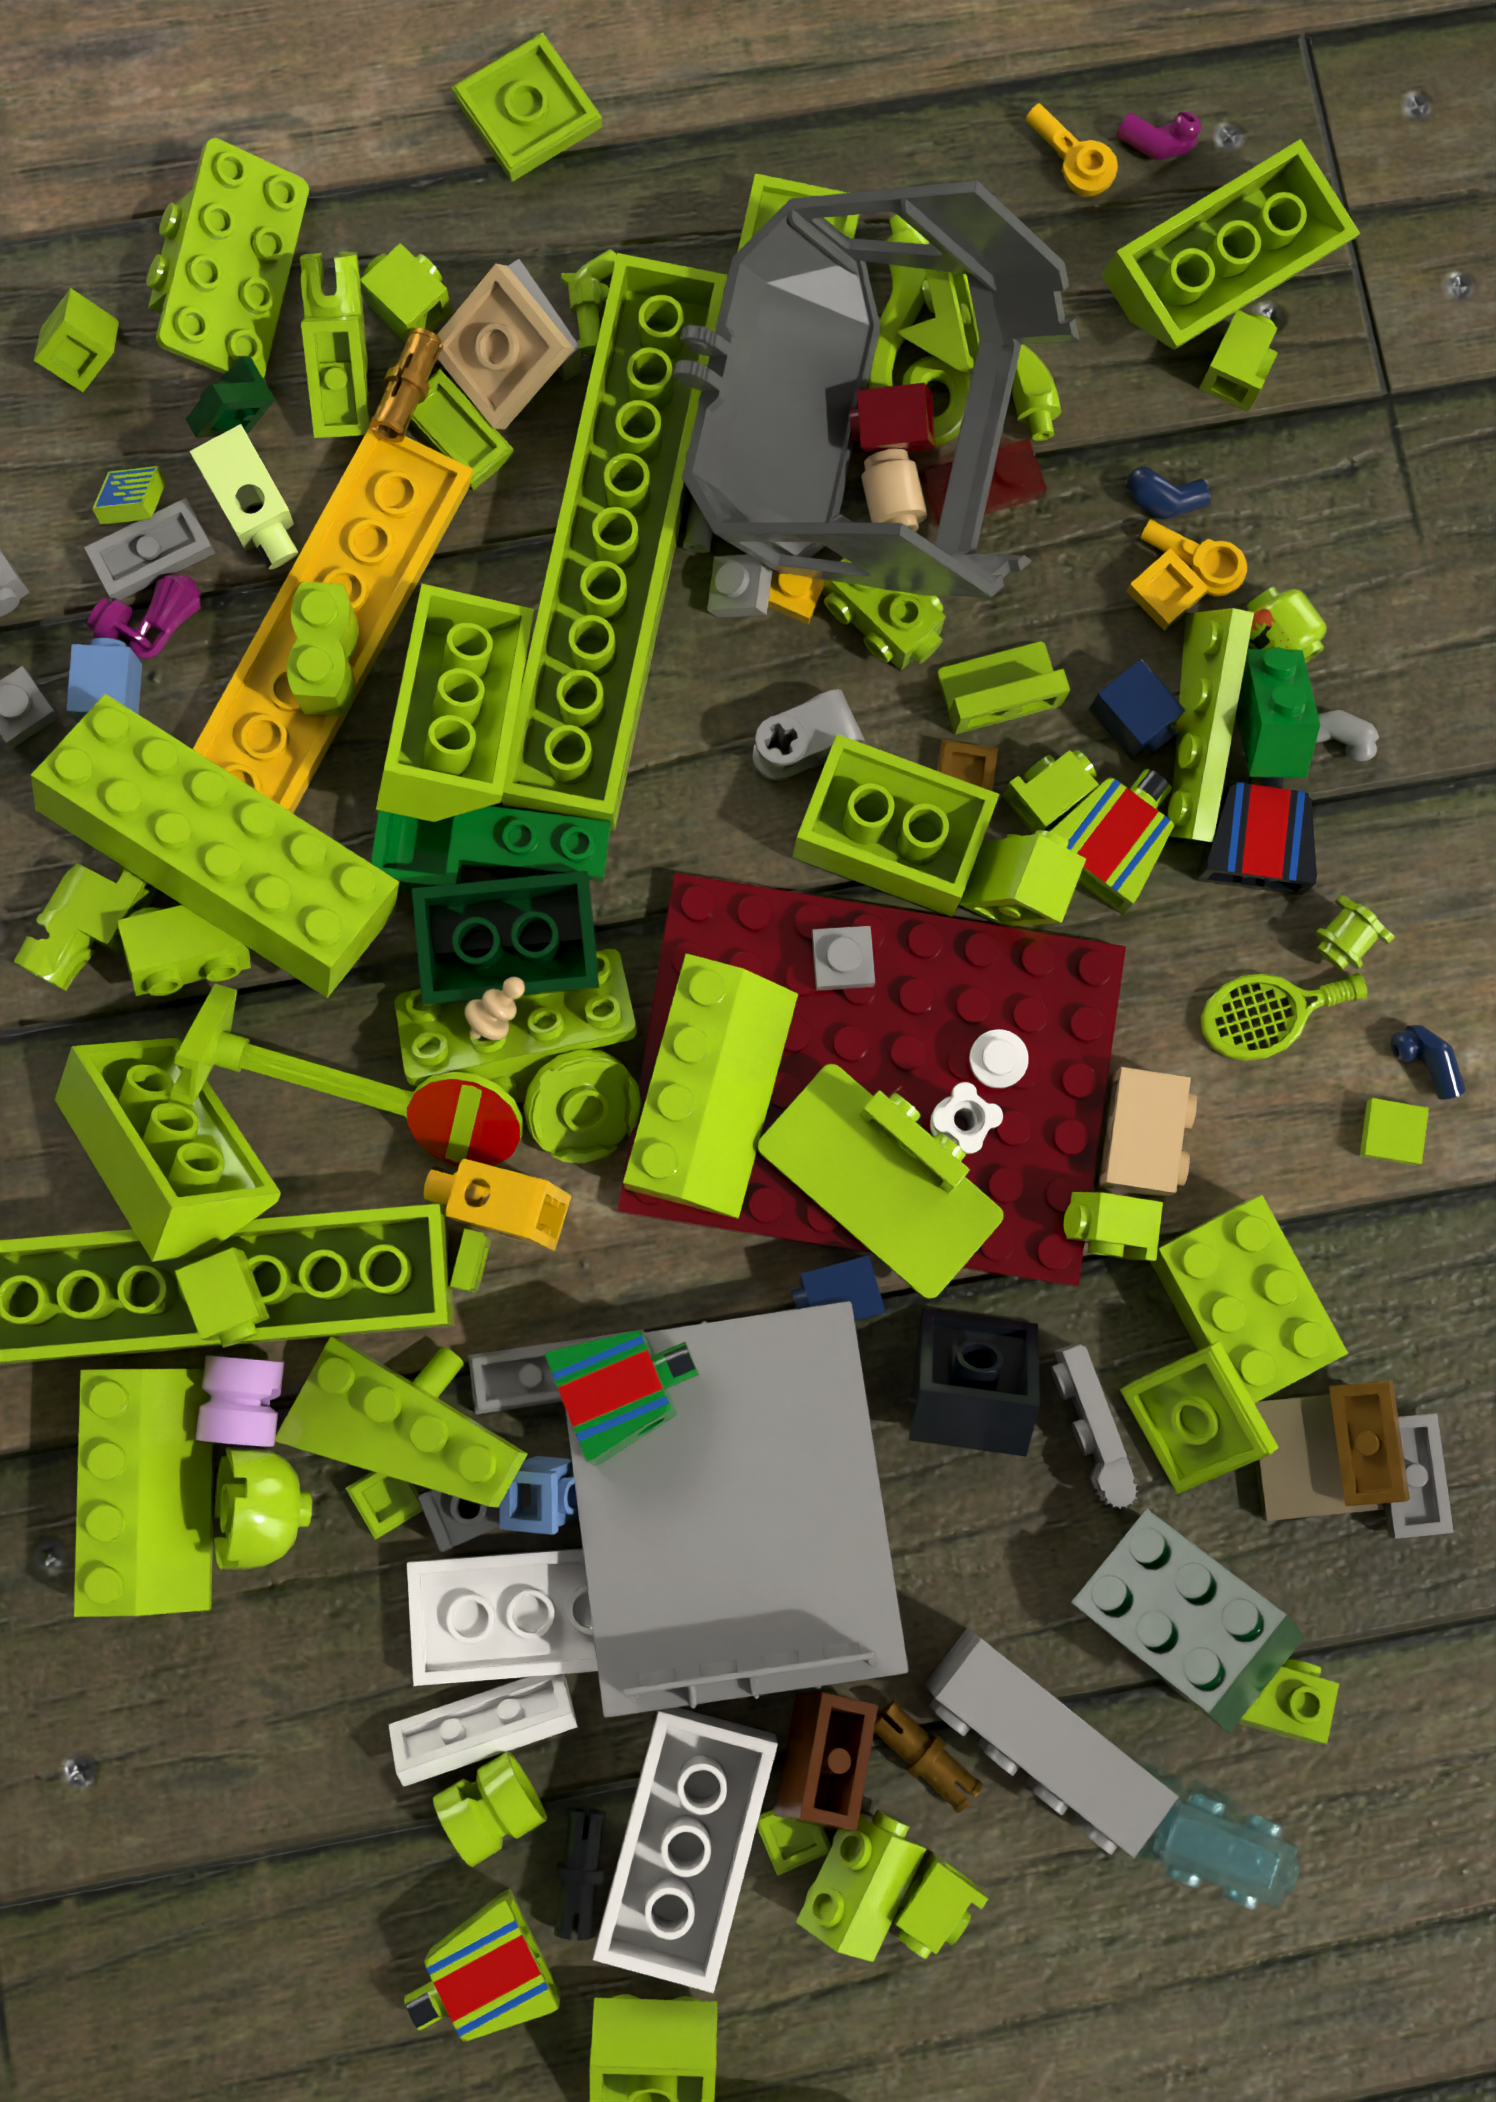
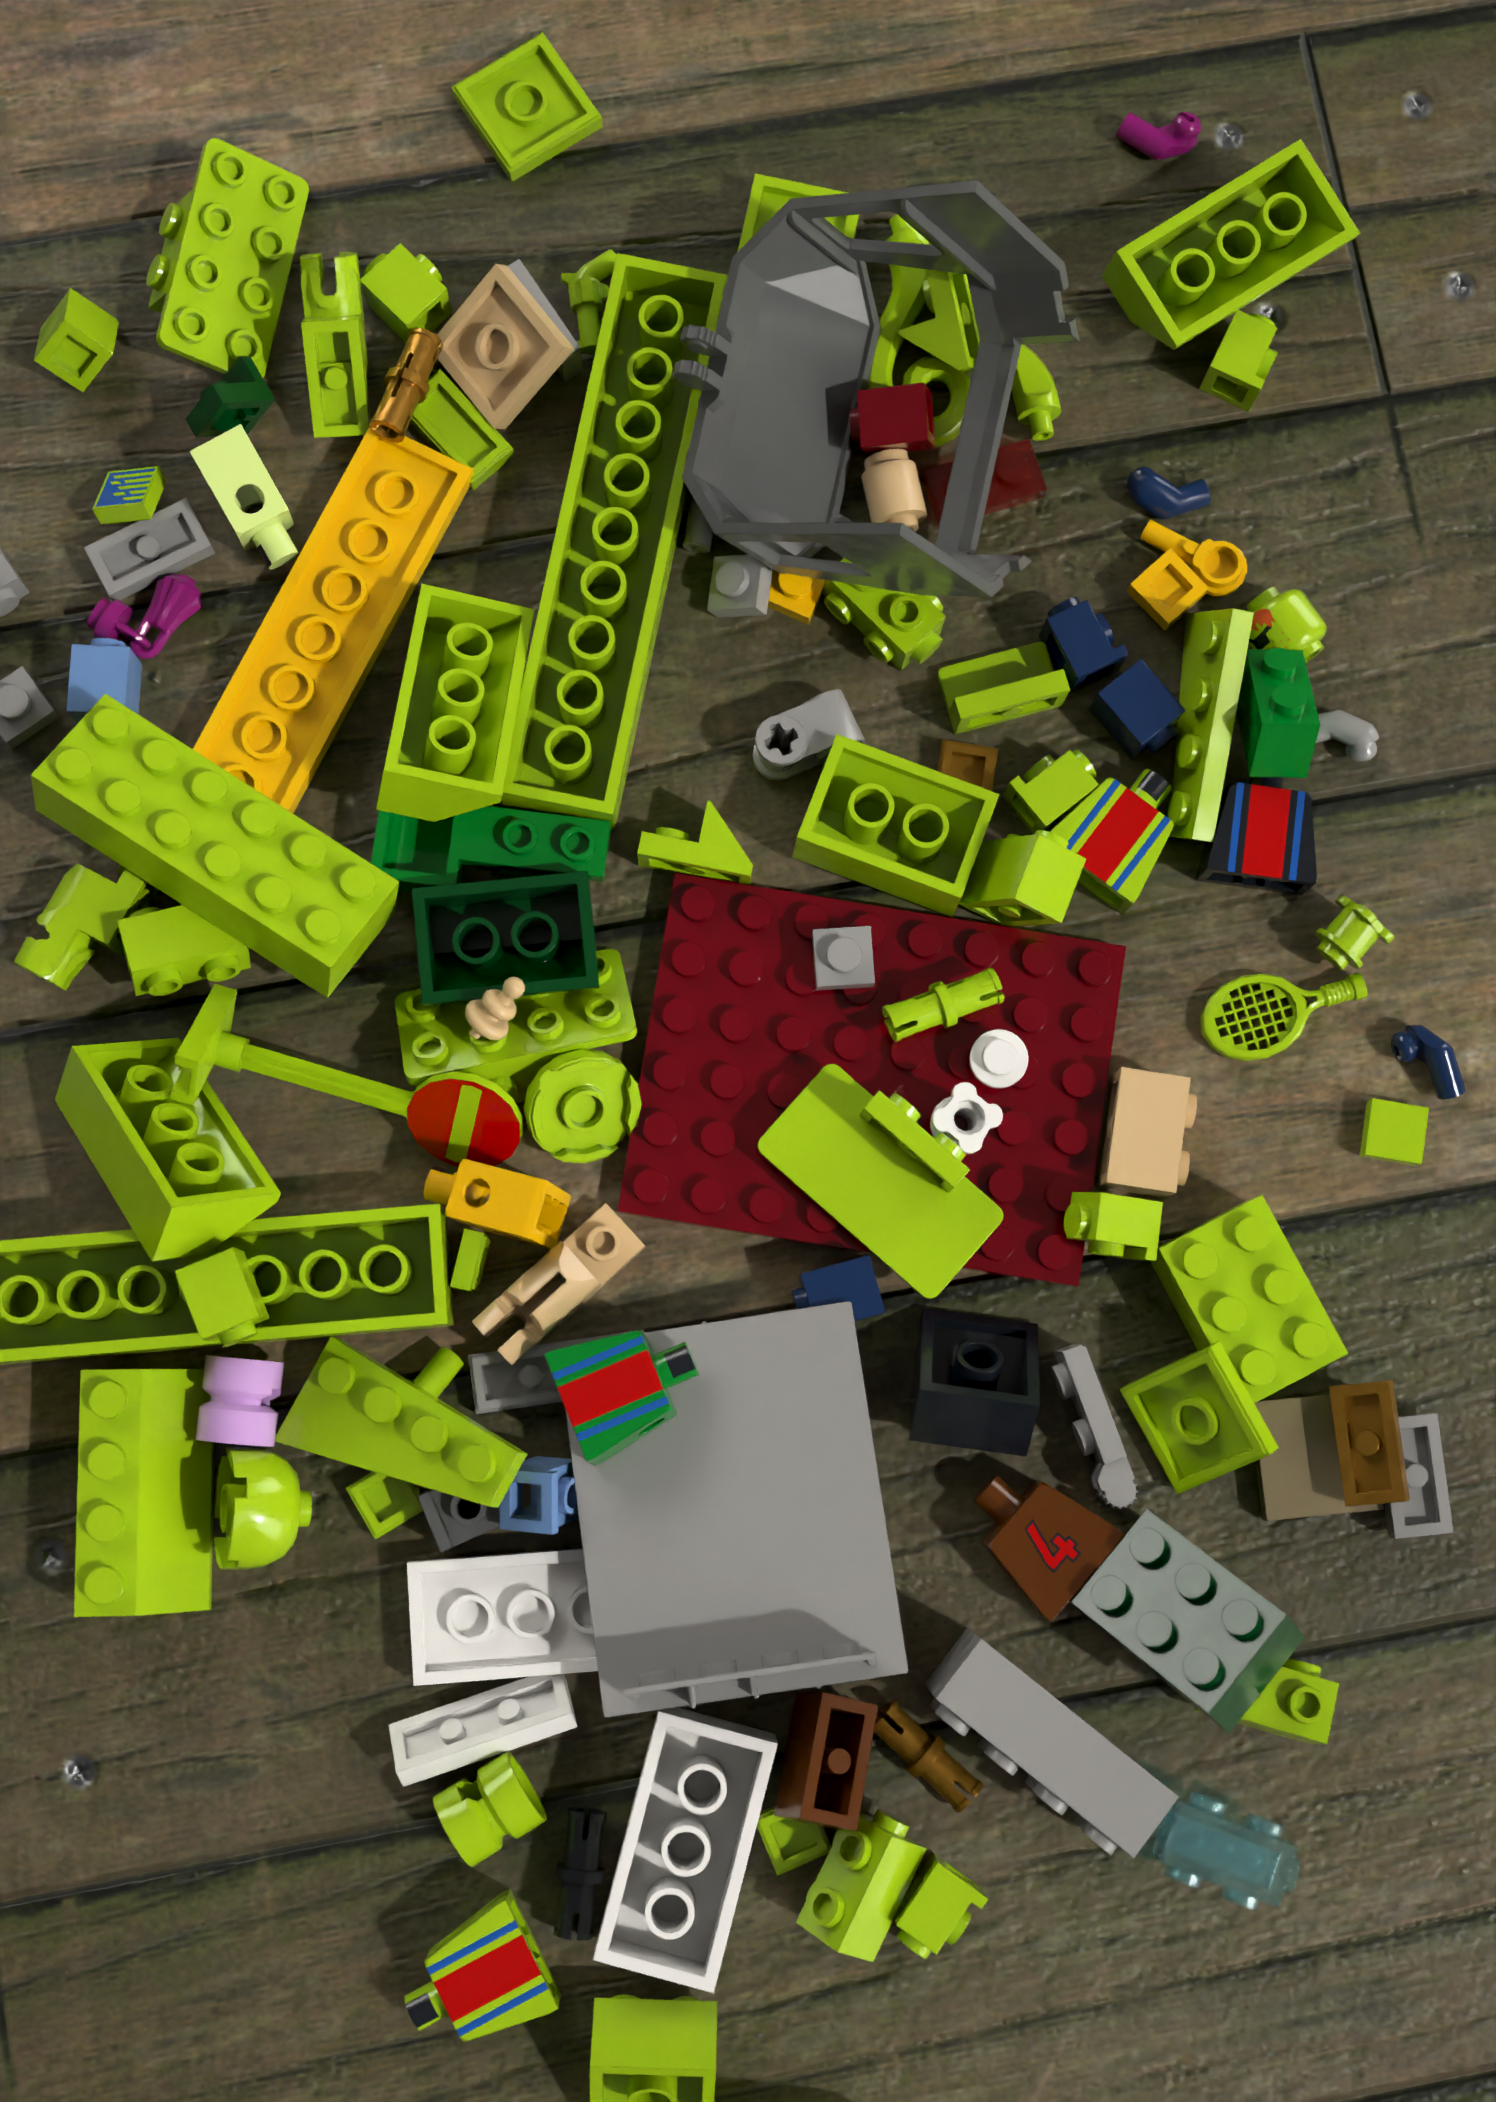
(324, 645): lime brick -> none
(561, 1282): none -> tan plate
(710, 1087): lime slope -> none
(714, 857): none -> lime slope
(943, 1004): none -> lime pin
(1044, 1541): none -> reddish brown torso
(1081, 643): none -> dark blue brick
(1087, 165): yellow plate -> none

